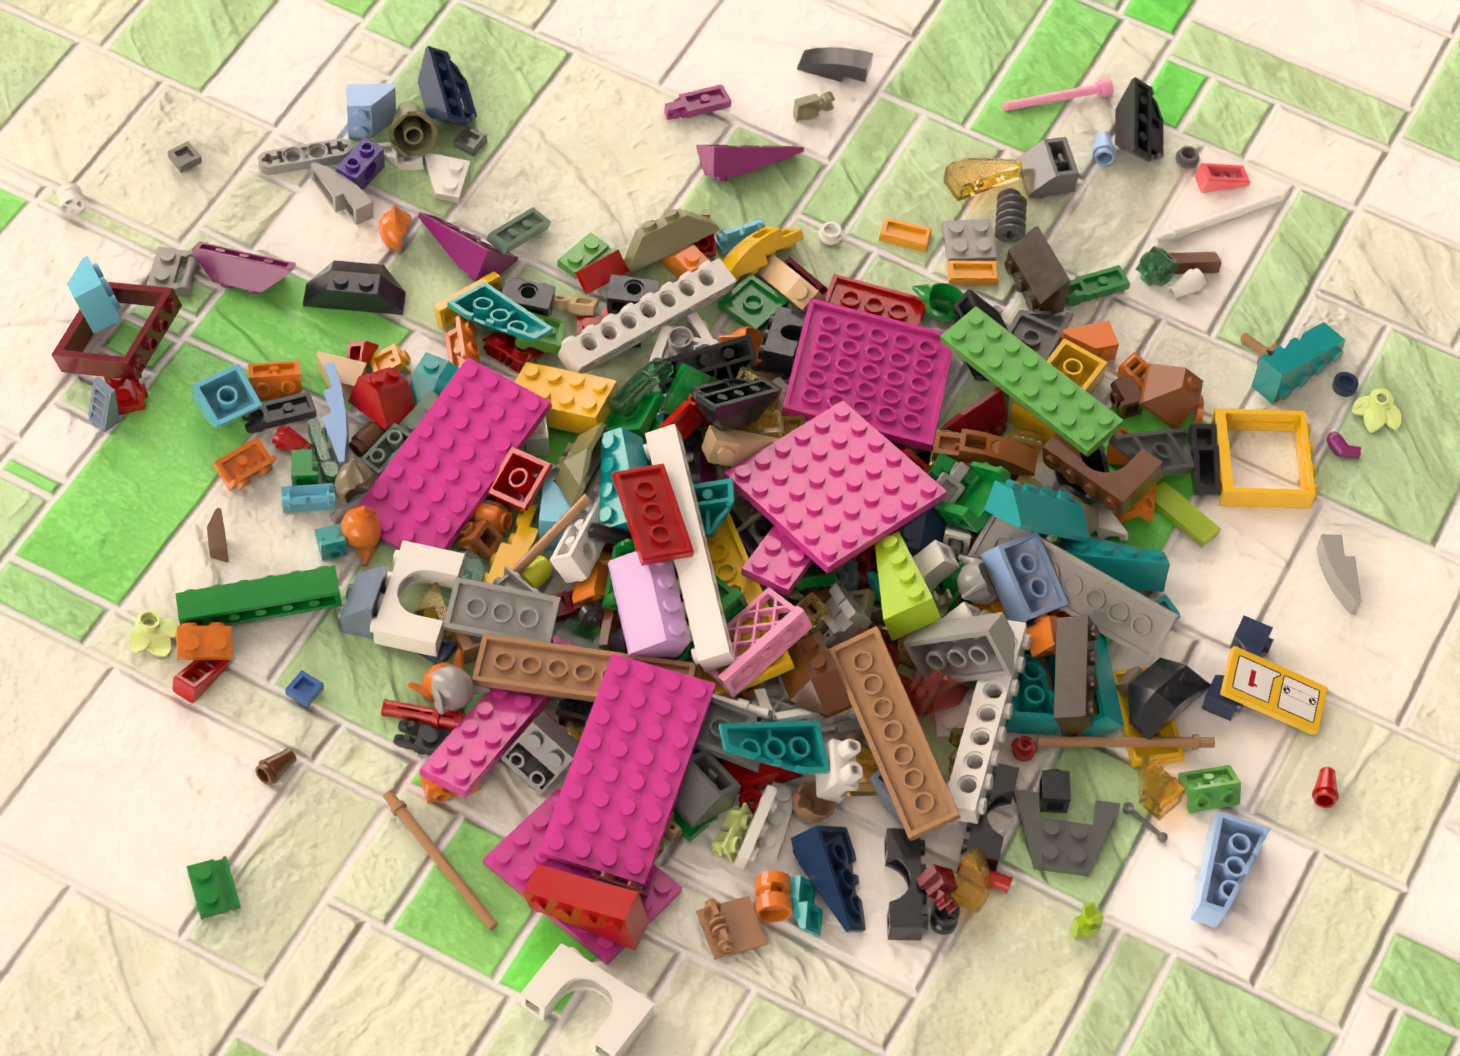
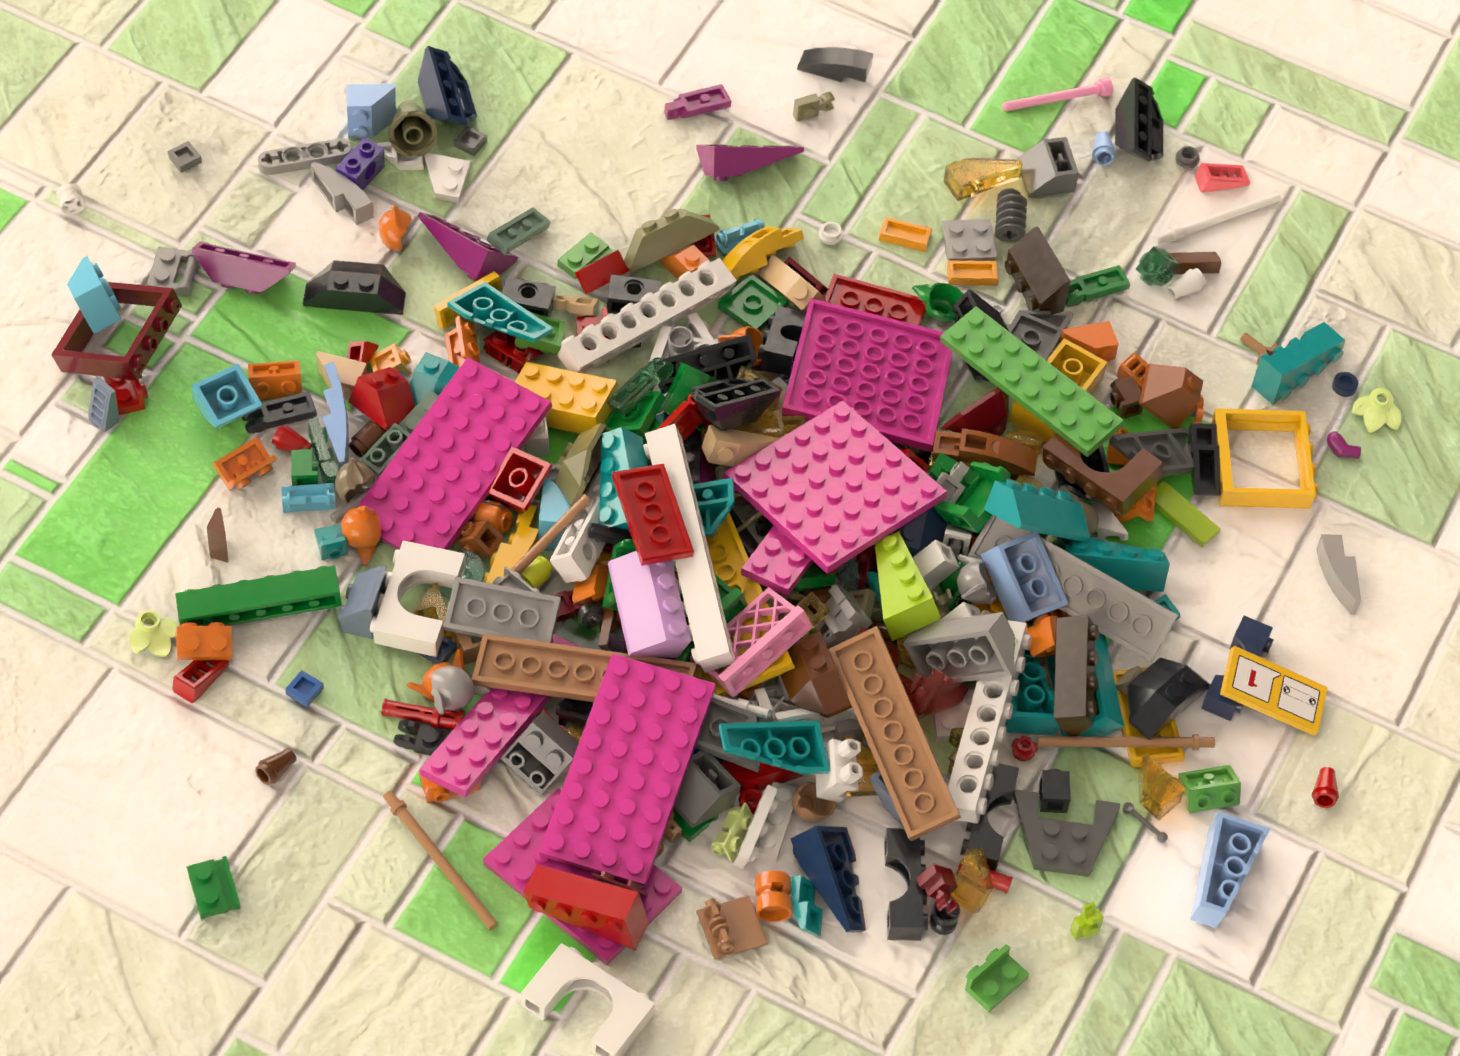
(995, 978): none -> bright green bracket

